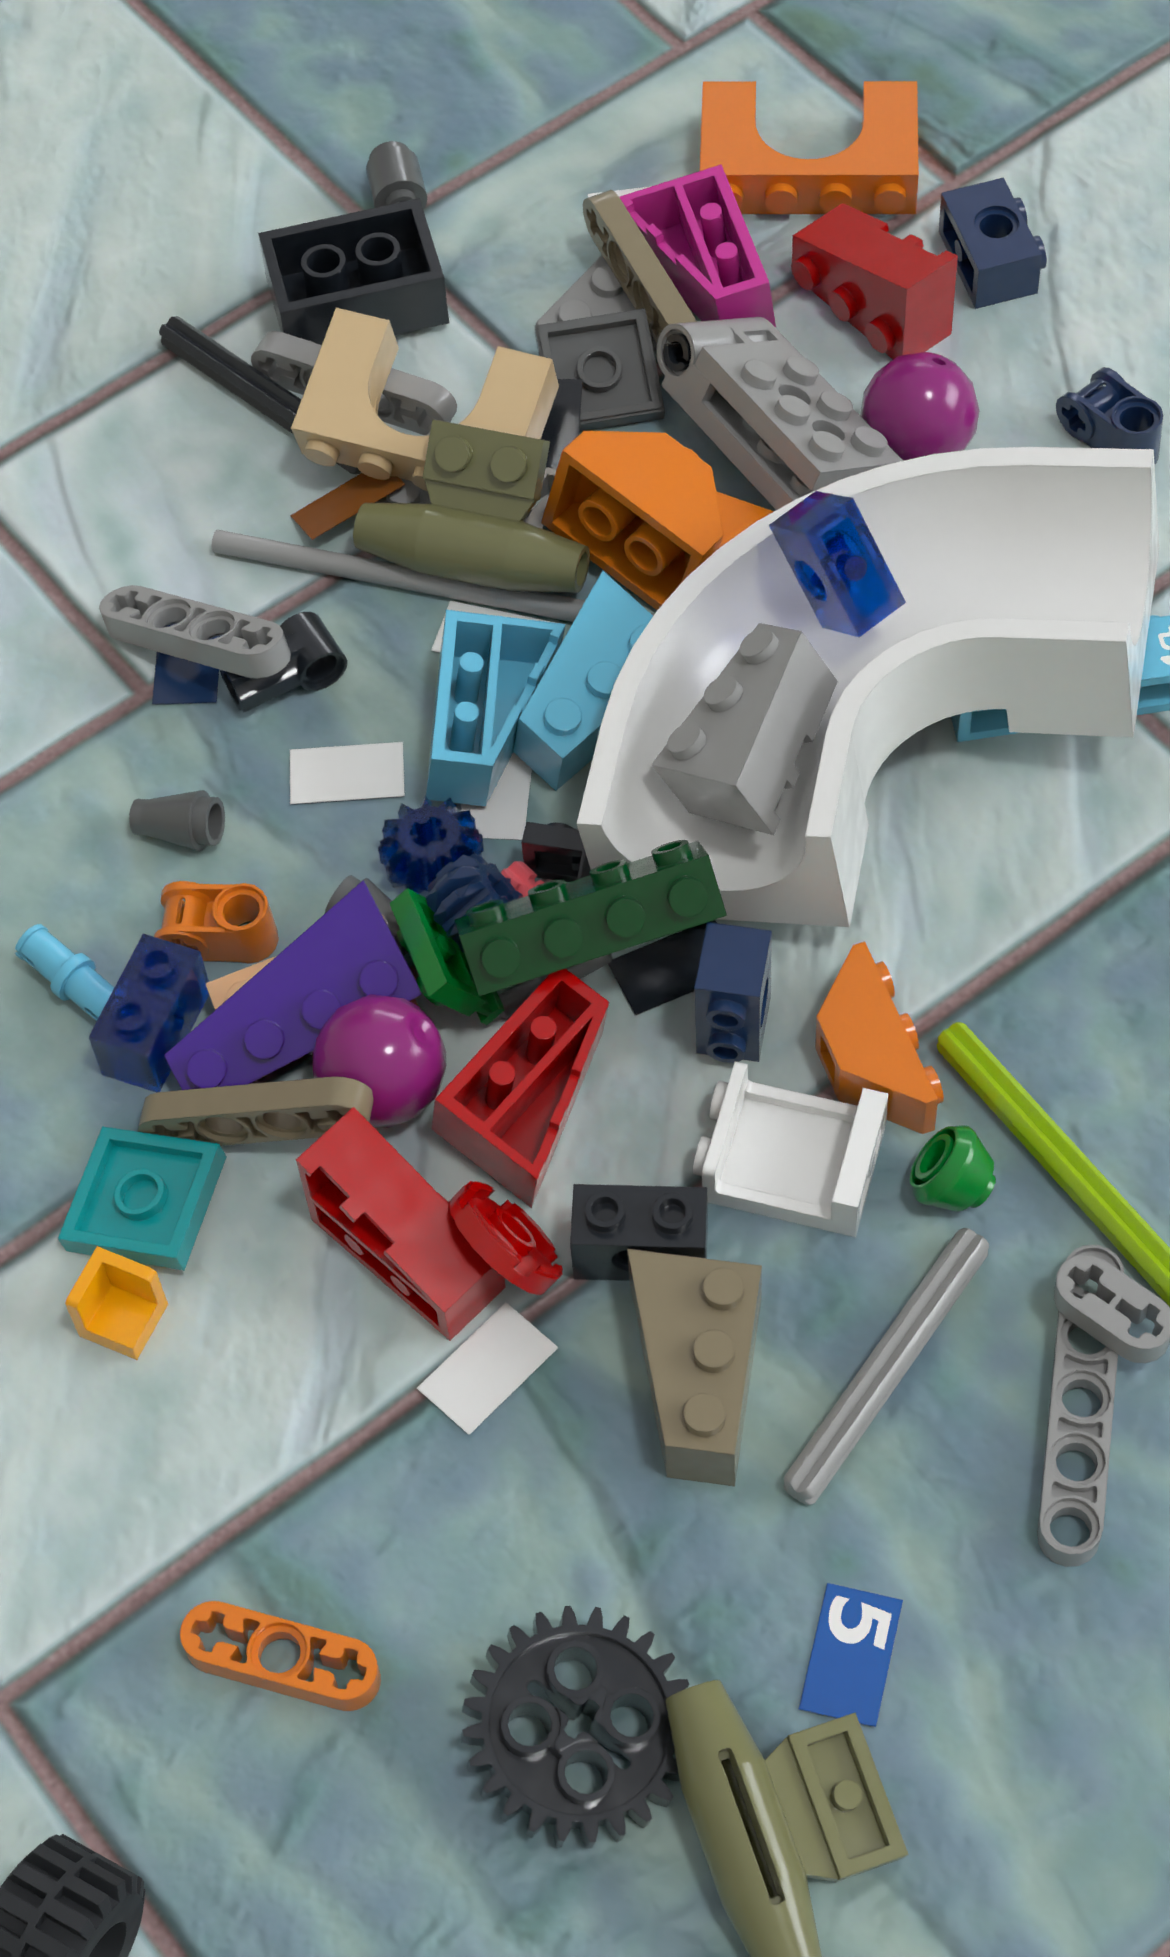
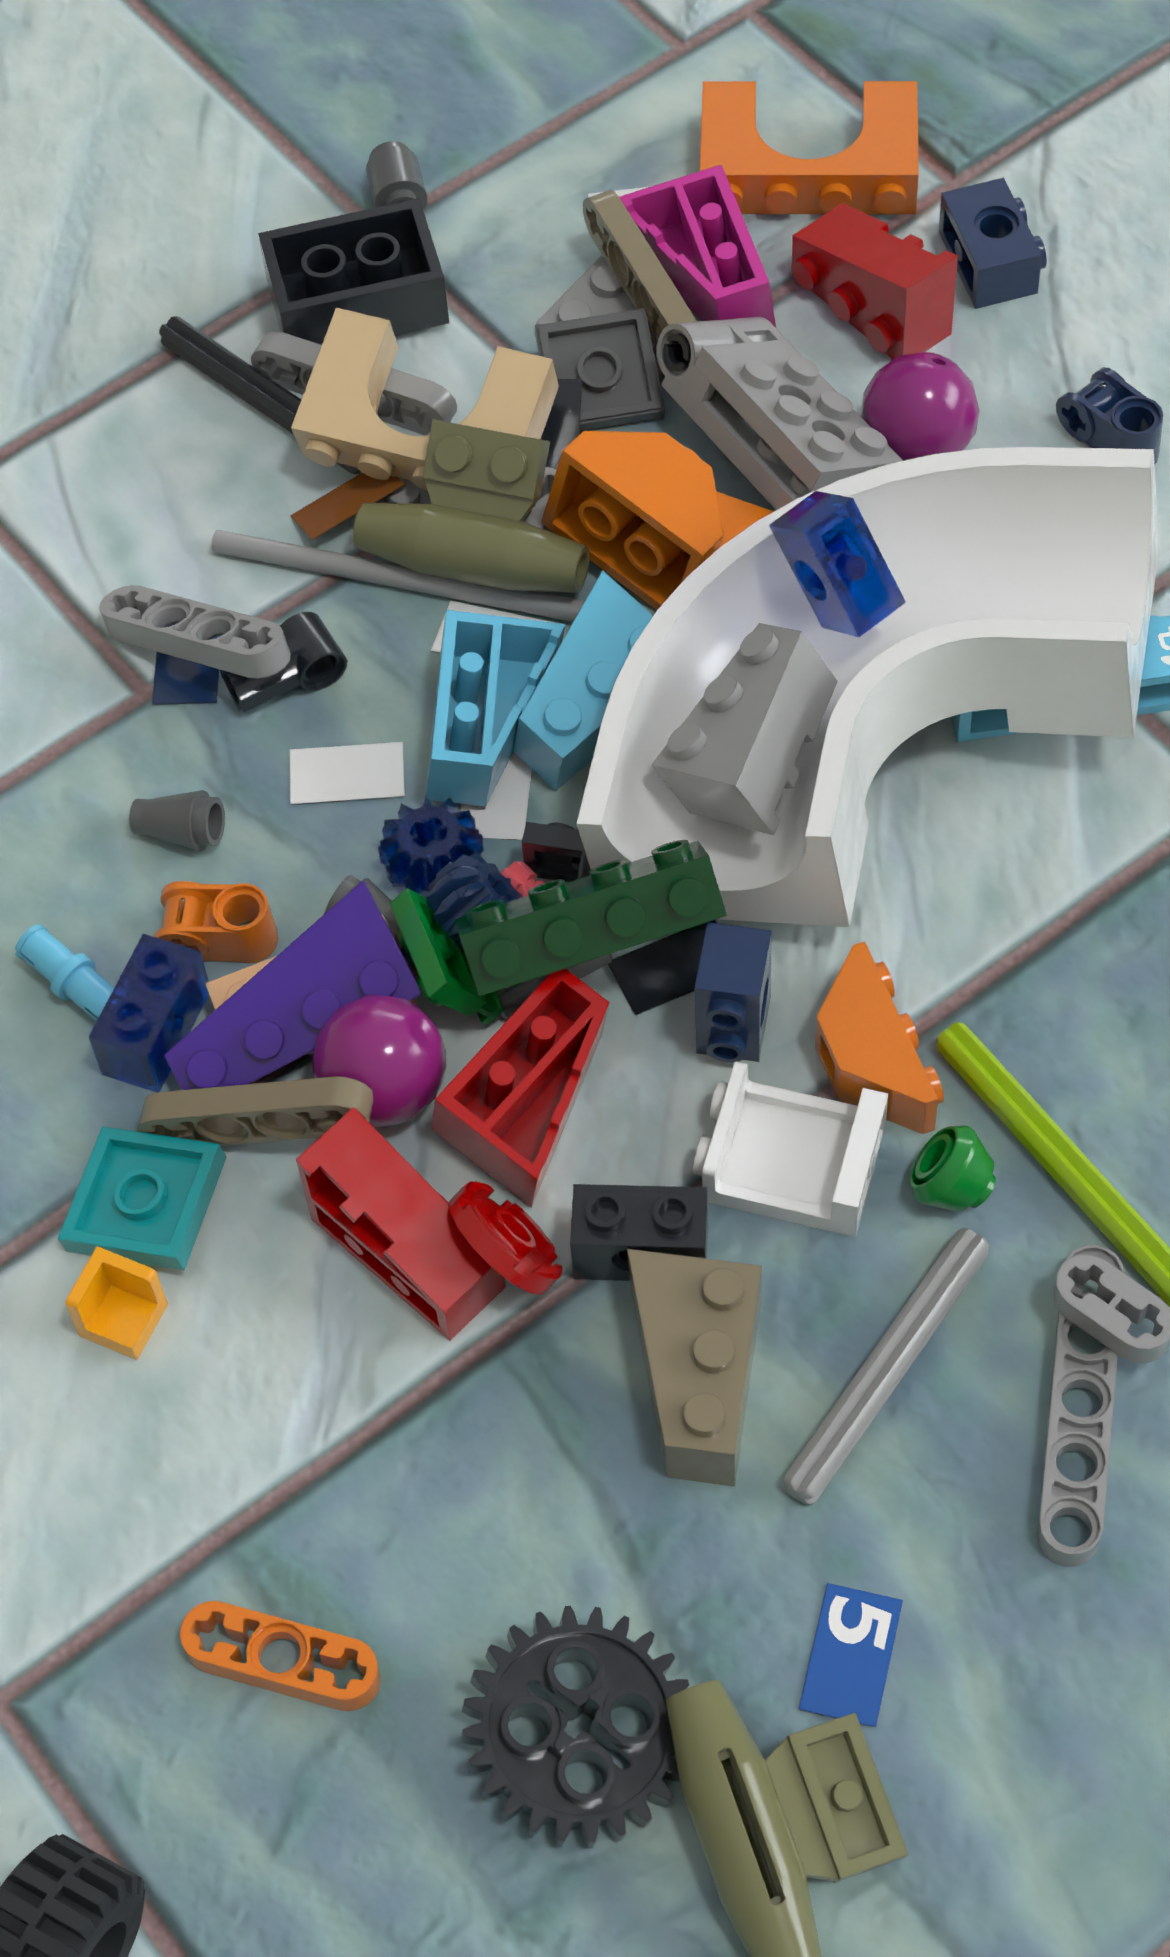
(487, 1368): white sticker -> none

